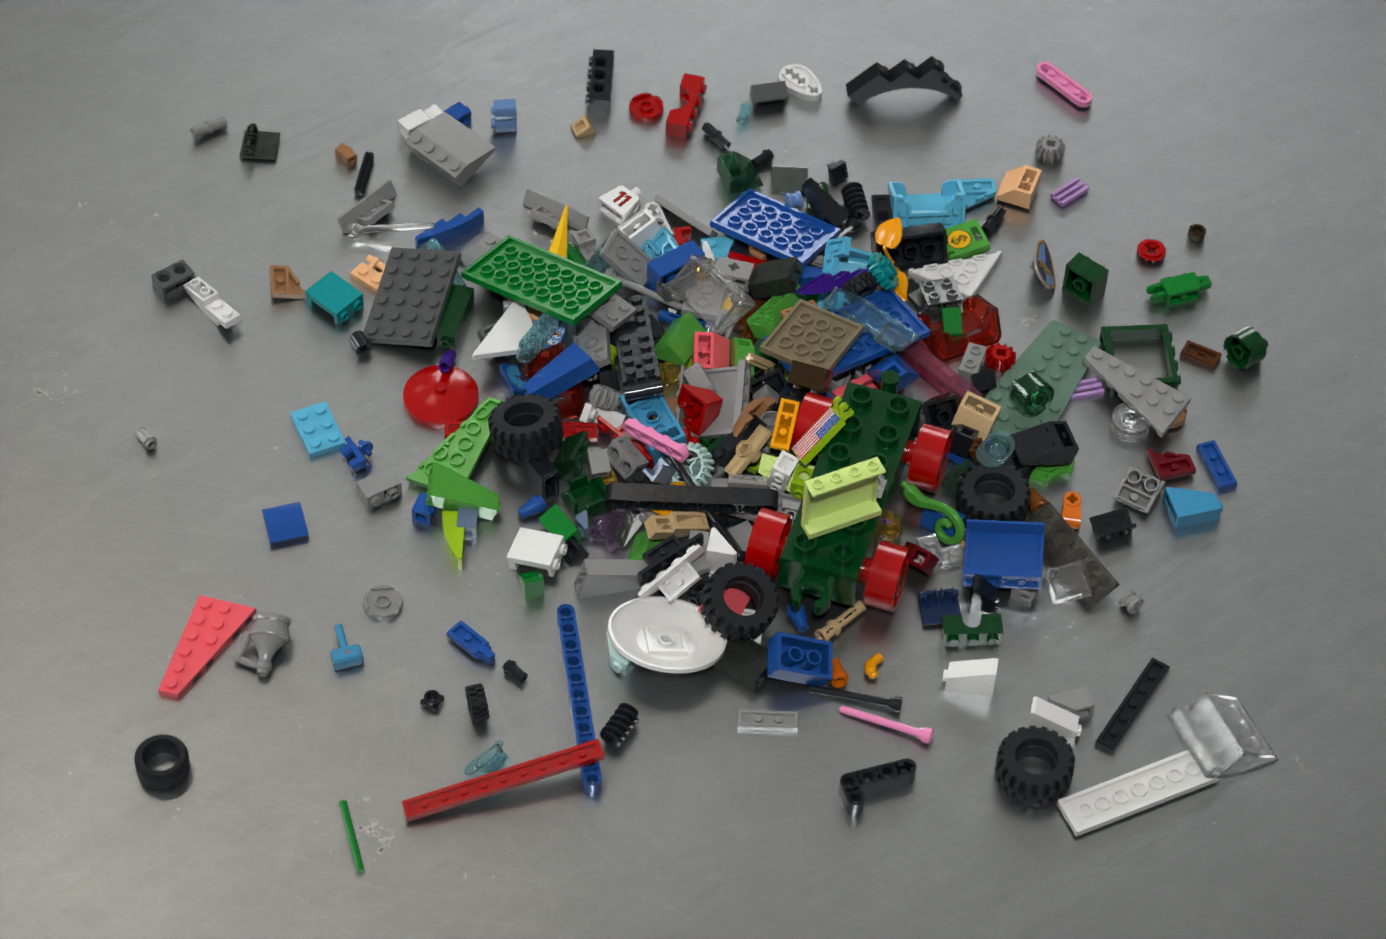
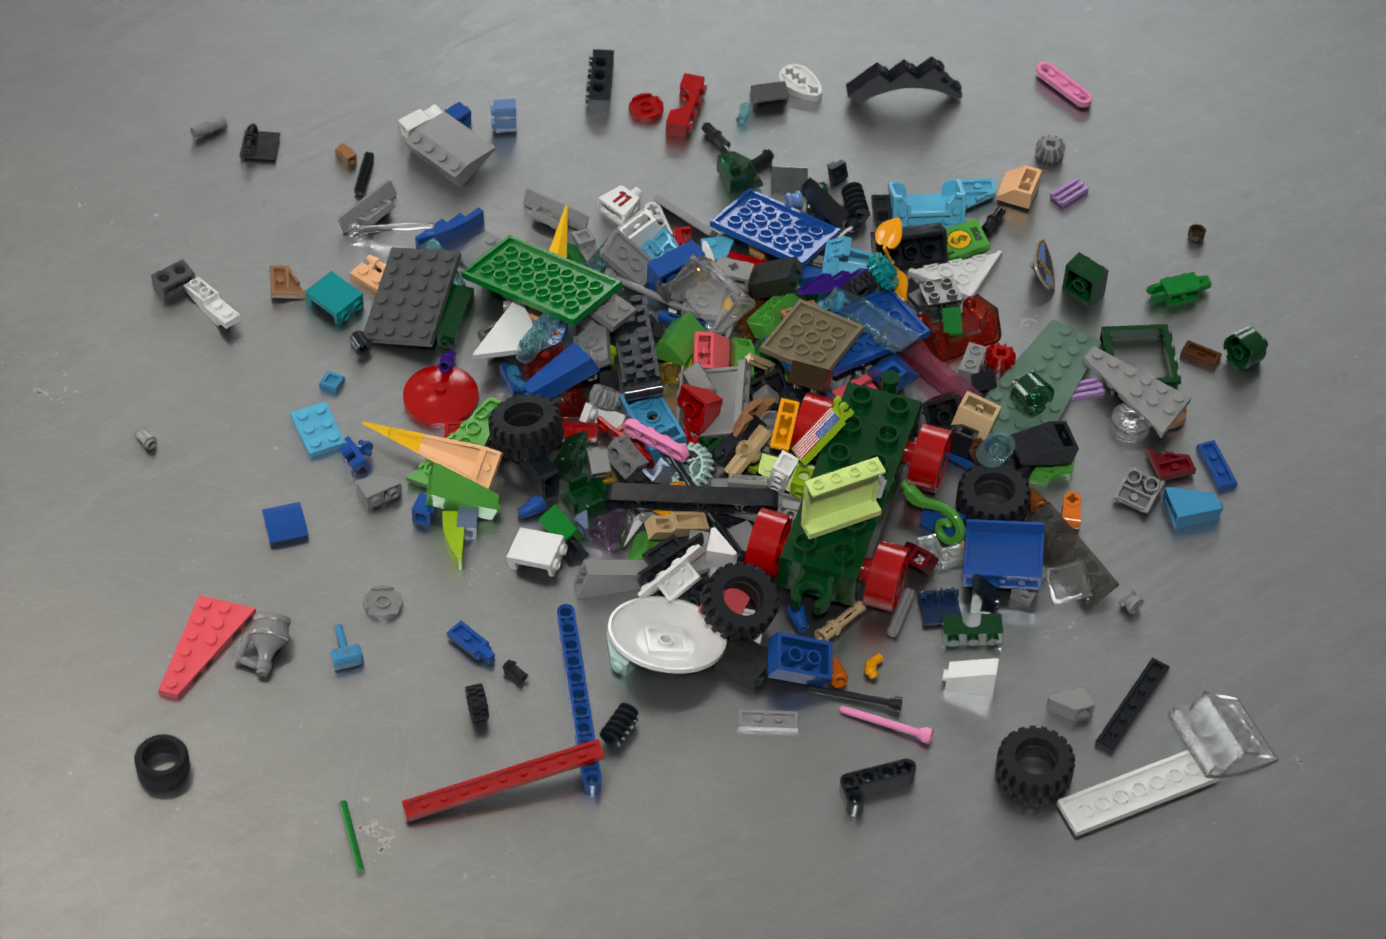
(331, 381): none -> dark azure tile
(432, 695): black plate -> none
(467, 459): none -> light nougat plate
(490, 761): clear light blue piece -> none
(532, 584): green slope -> none
(583, 127): tan slope -> none
(892, 527): clear yellow head -> none
(900, 612): none -> light grey axle
(956, 472): clear green slope -> none
(1054, 718): white slope -> none
(1111, 524): black bracket -> none
(1152, 245): red gear -> none

